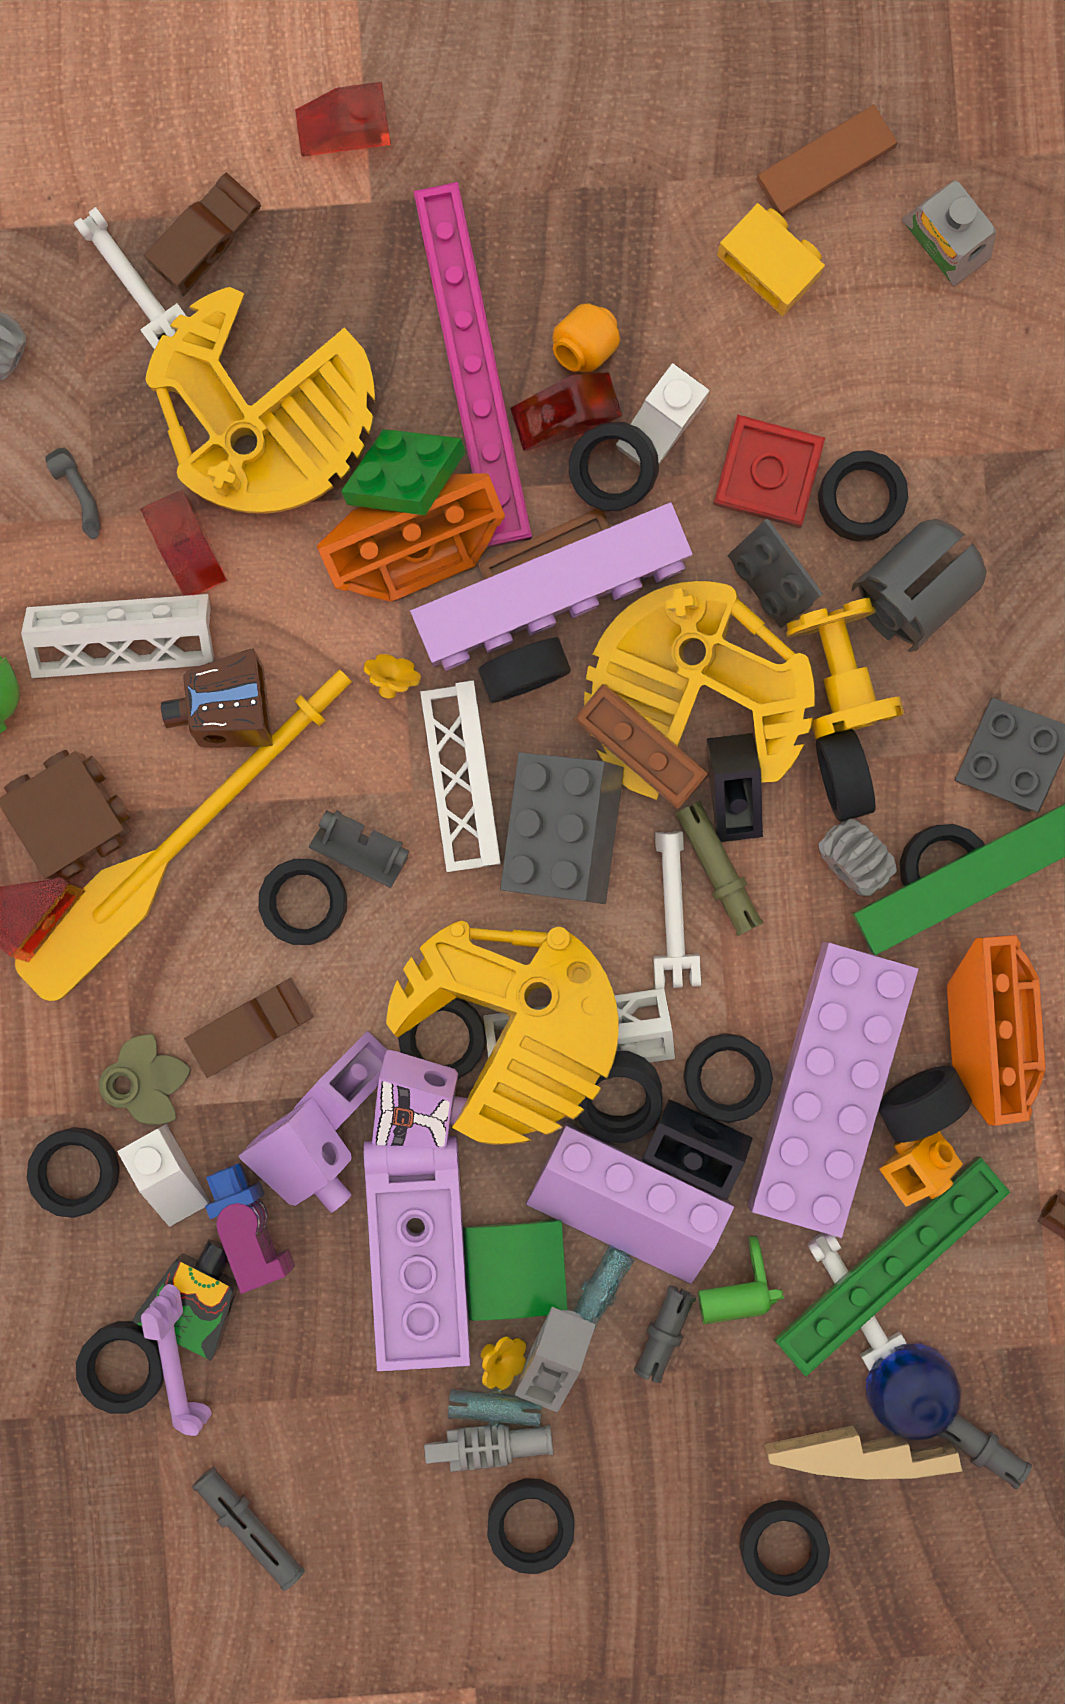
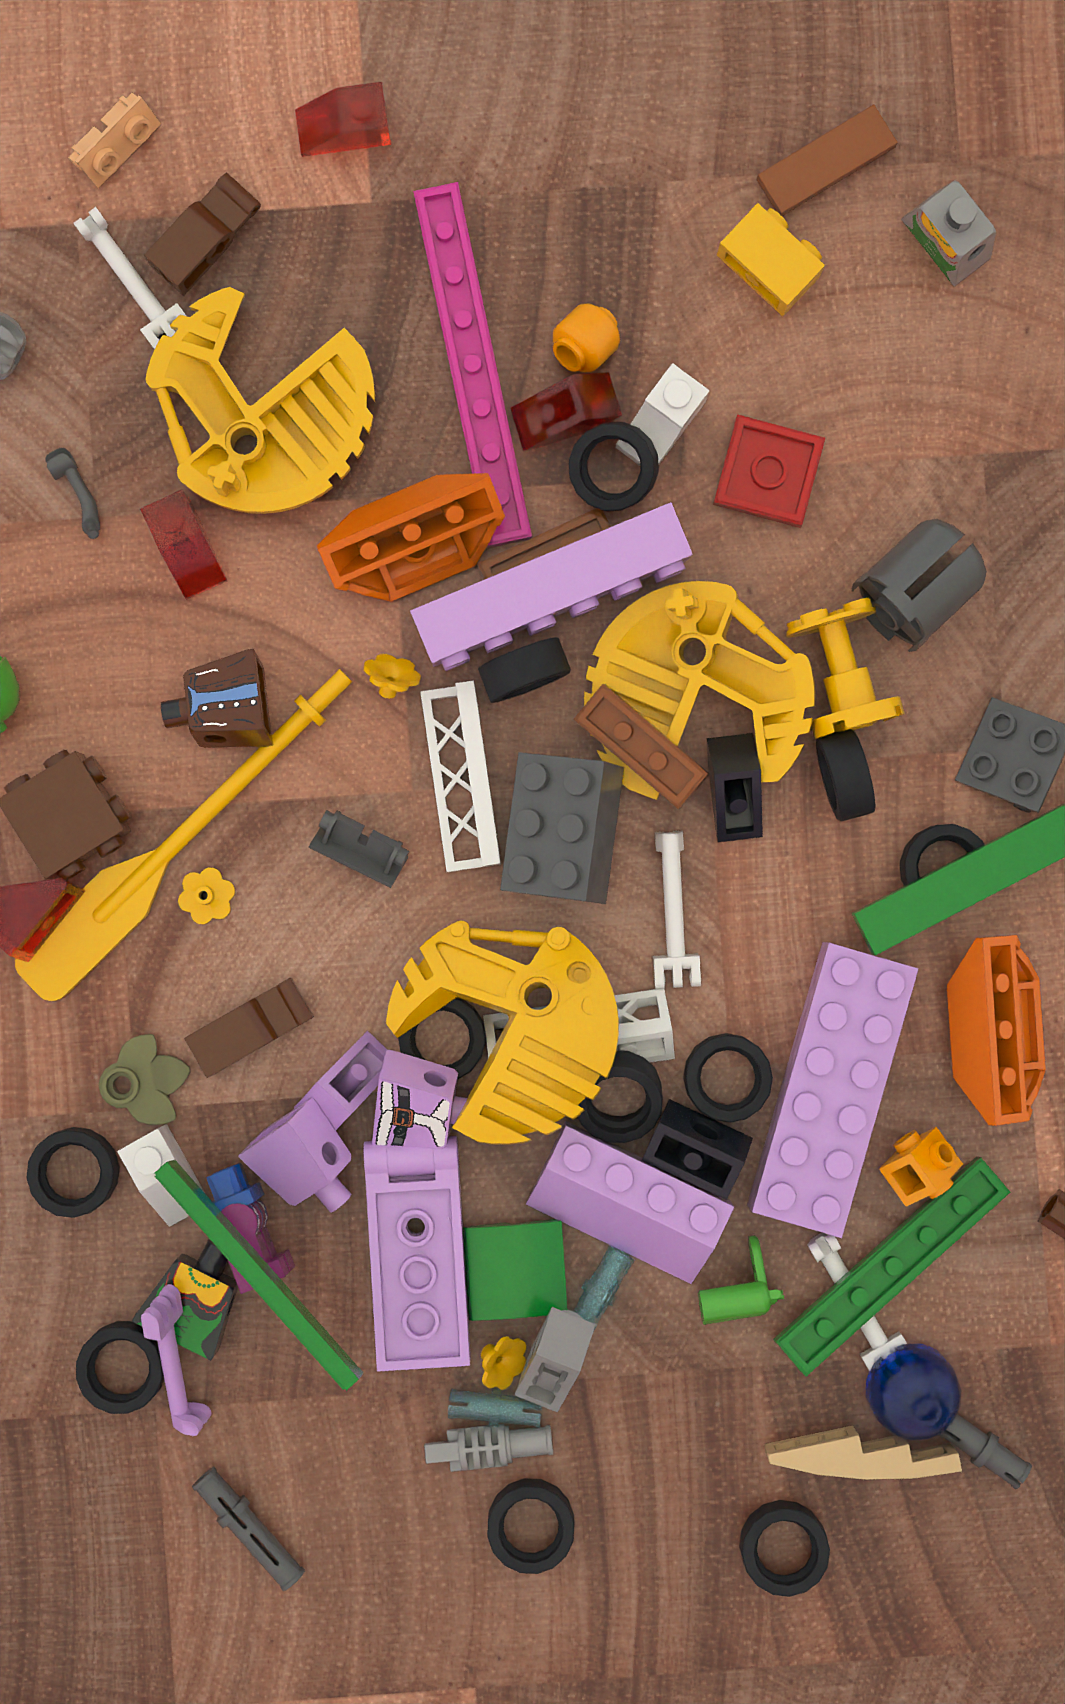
(127, 125): none -> light nougat hinge
(150, 619): white fence -> none
(218, 891): none -> yellow plant
(258, 1274): none -> green tile
(271, 887): black tyre -> none
(403, 471): green plate -> none
(664, 1334): dark grey pin -> none
(719, 869): olive pin -> none
(774, 574): dark grey hinge -> none
(857, 857): light grey gear -> none
(885, 469): black tyre -> none
(924, 1104): black tyre -> none

